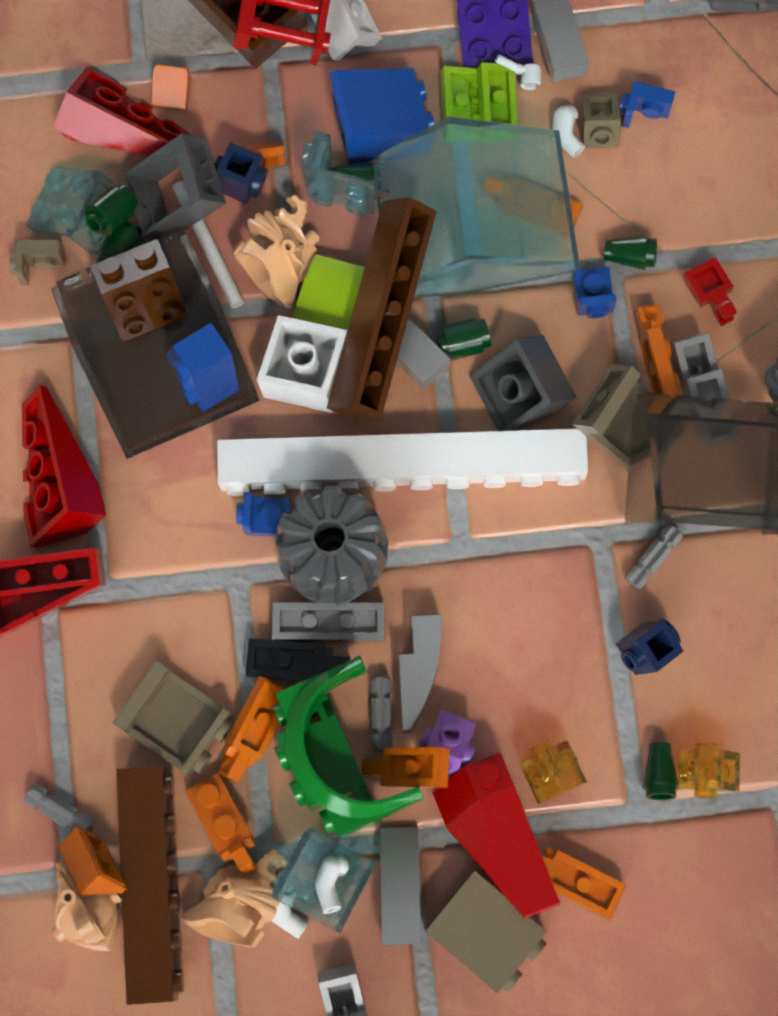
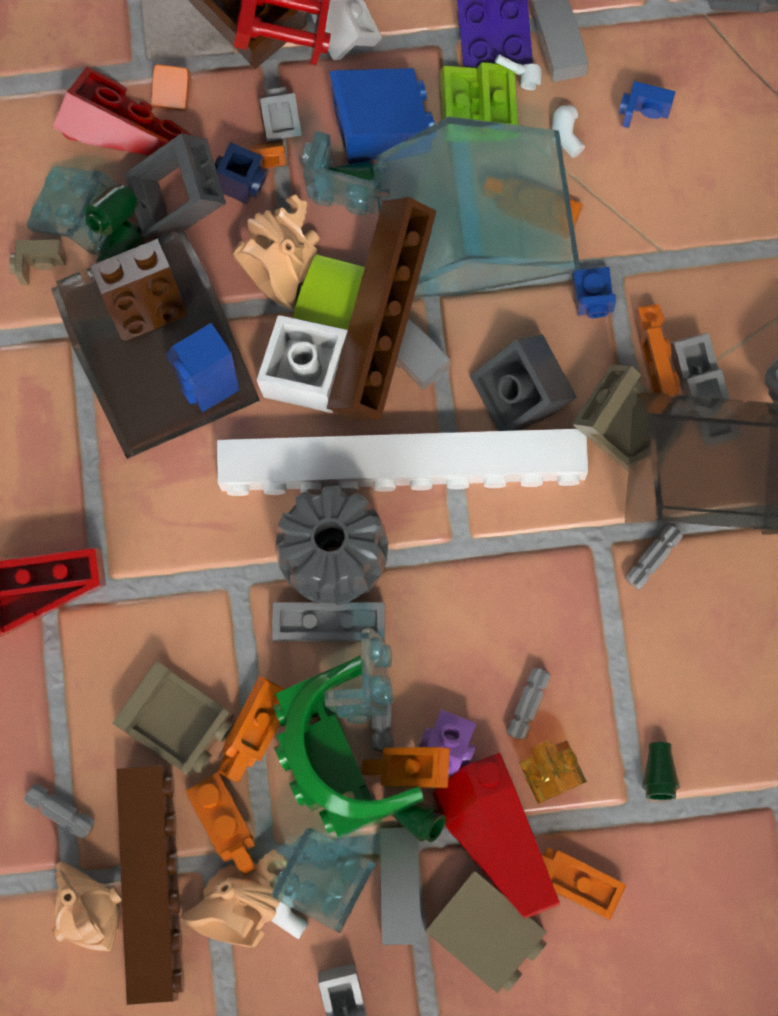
(61, 483): red wedge -> none
(91, 864): orange slope -> none
(211, 252): white bar -> none
(261, 514): blue bracket -> none
(280, 114): none -> light grey bracket
(289, 659): black hinge -> none
(325, 881): white arm -> none
(377, 693): none -> clear light blue bracket
(419, 668): light grey slope -> none
(422, 821): none -> dark green cone
(464, 338): dark green brick -> none
(528, 704): none -> light grey axle
(601, 119): dark tan bracket -> none
(632, 251): dark green cone -> none
(650, 647): dark blue brick -> none
(709, 770): clear yellow brick -> none
(711, 285): red plate -> none

